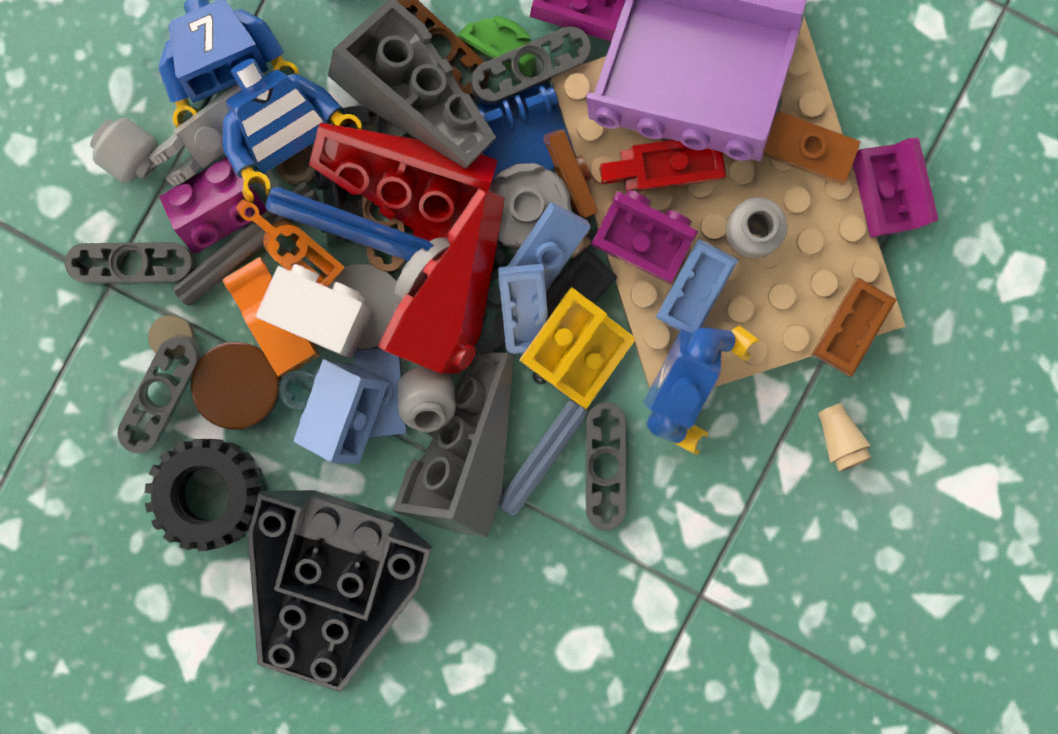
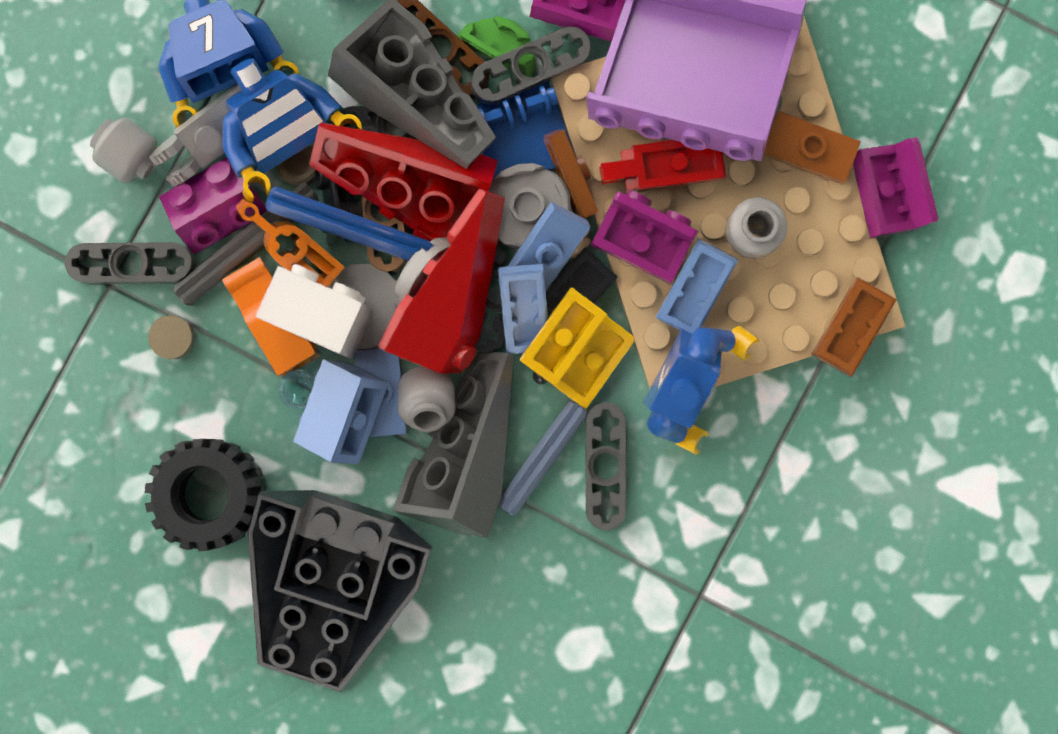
(134, 416): dark grey beam -> none
(235, 386): reddish brown tile -> none
(843, 439): tan cone -> none

